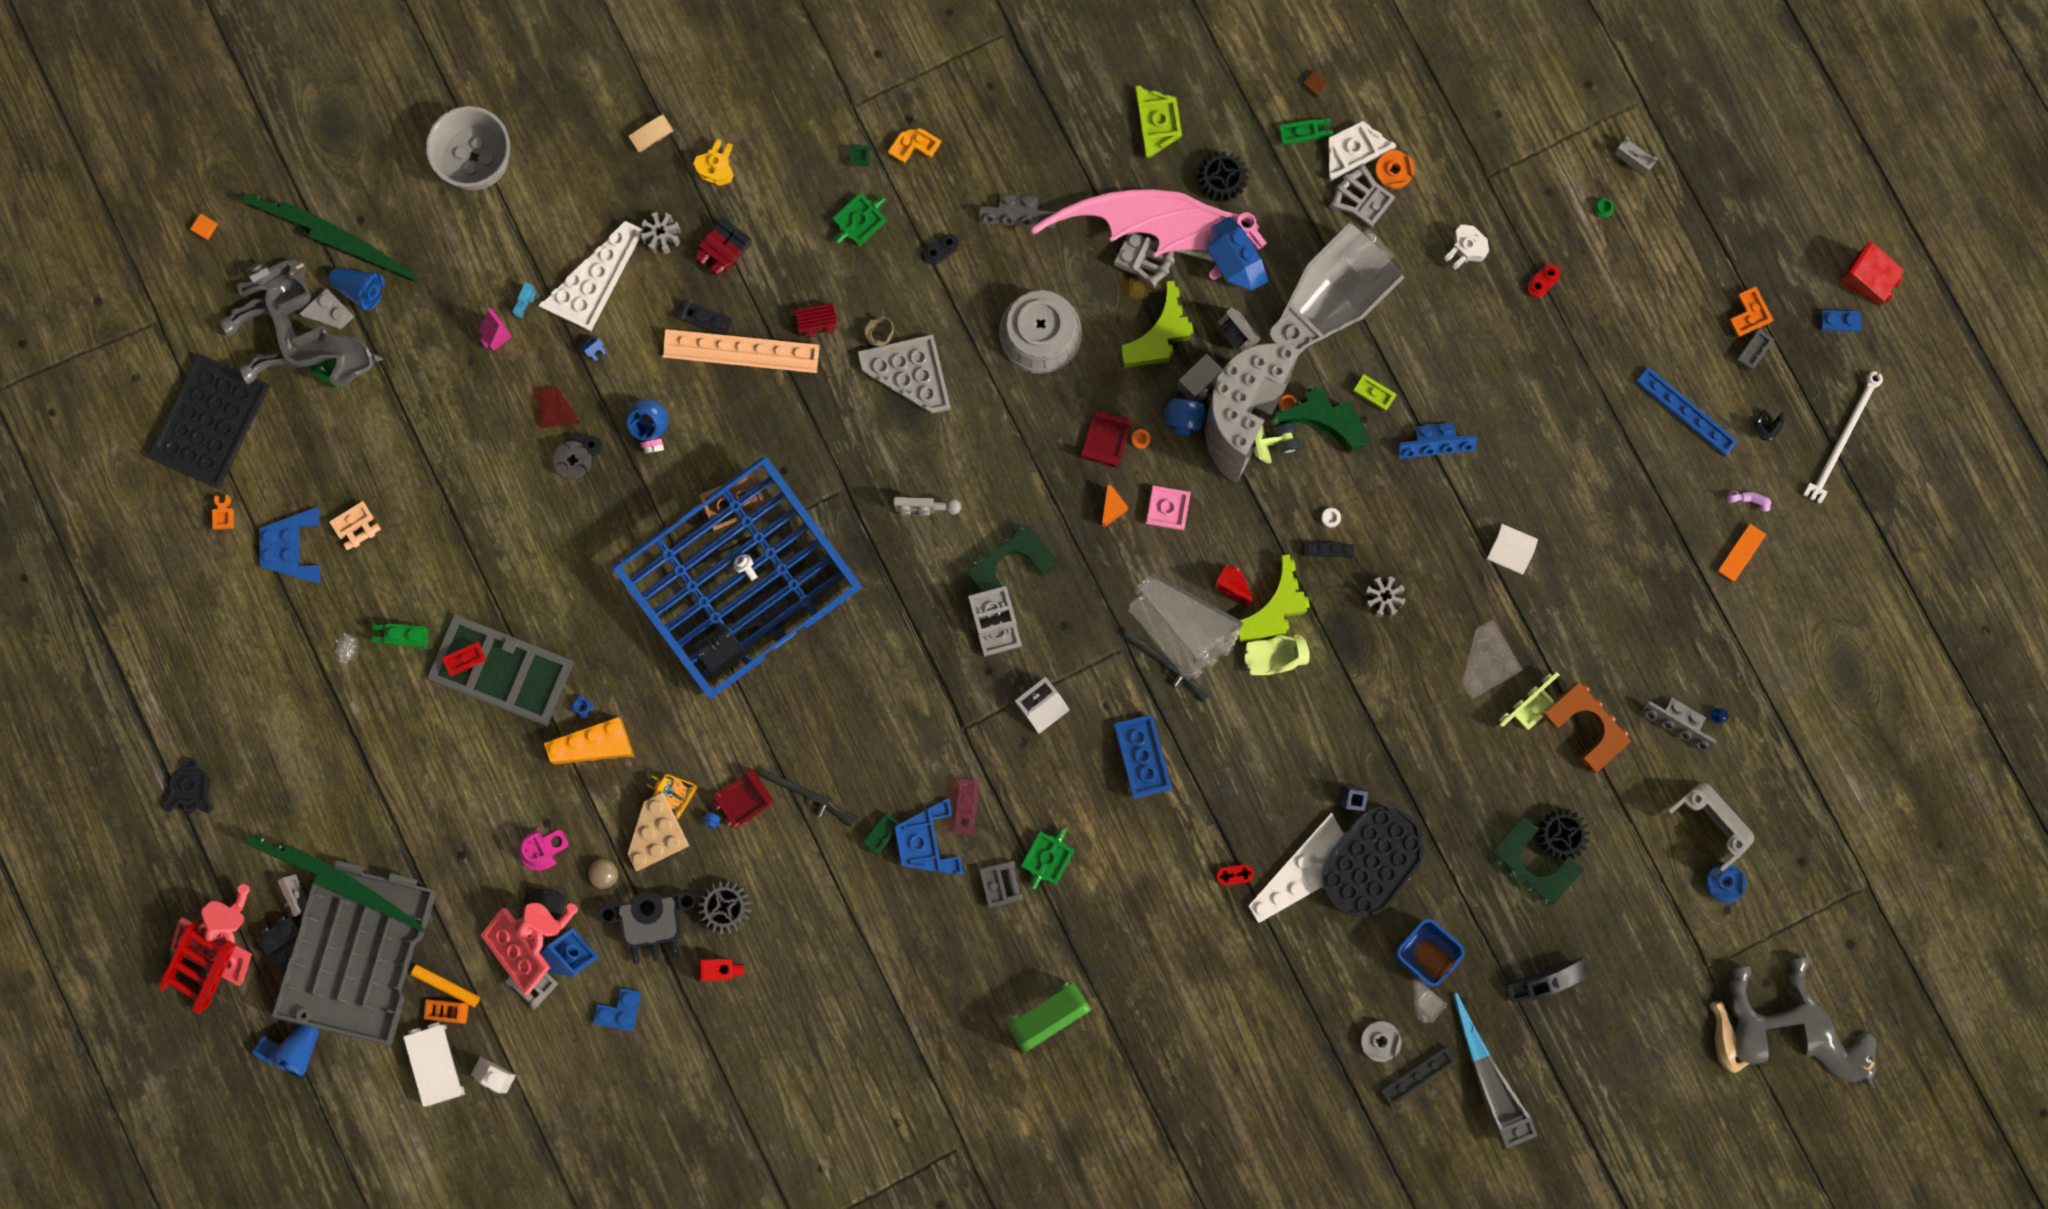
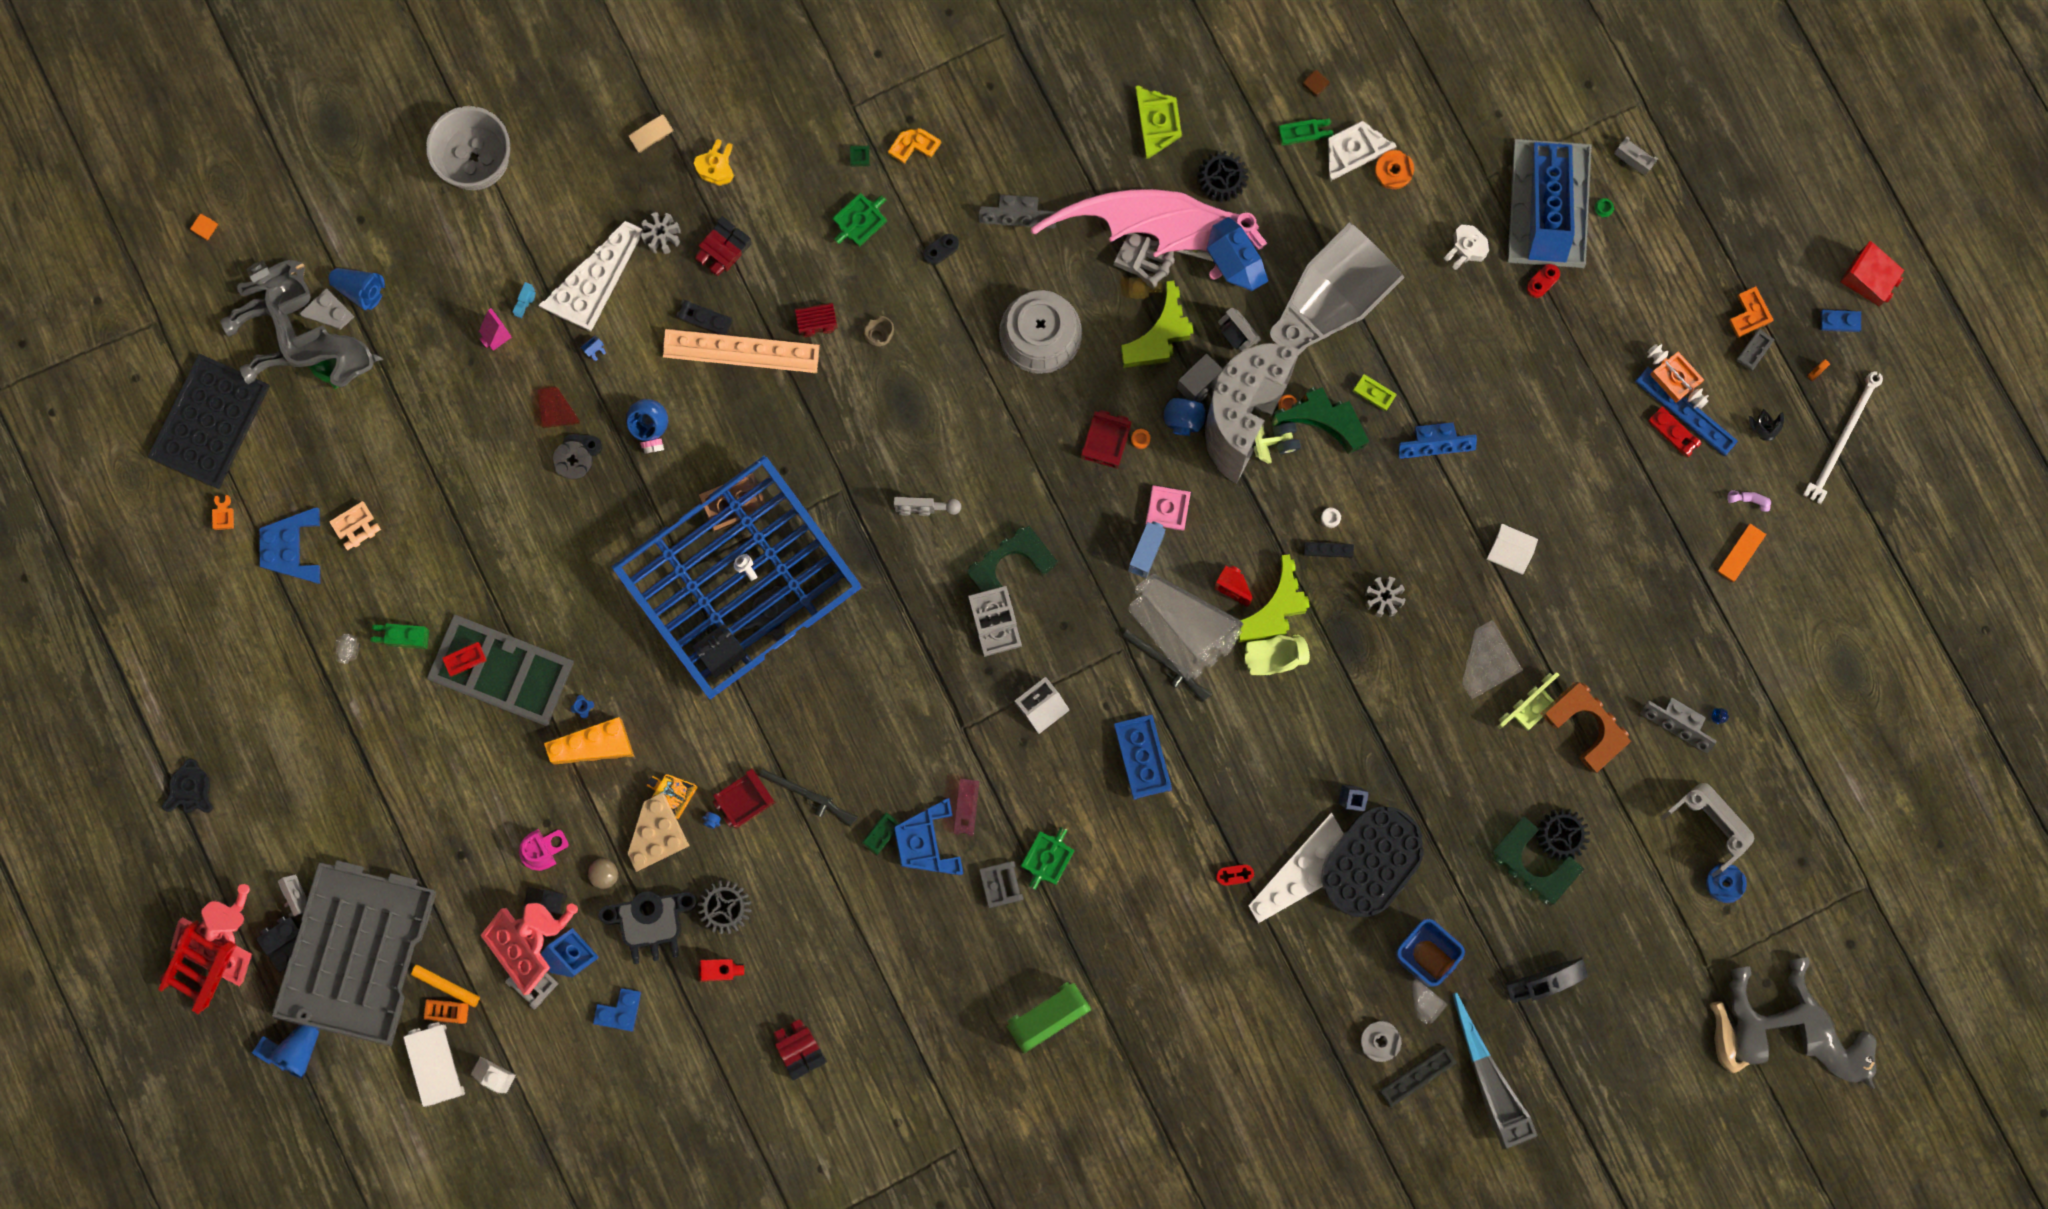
(329, 235): dark green slope -> none
(334, 880): dark green slope -> none
(800, 1043): none -> dark red hips
(910, 370): light grey plate -> none
(1113, 507): orange slope -> none
(1147, 549): none -> medium blue brick
(1367, 255): clear hinge -> none
(1373, 203): light grey plate -> none
(1549, 203): none -> piece
(1674, 431): none -> red plate
(1677, 377): none -> orange plate
(1818, 370): none -> orange tile

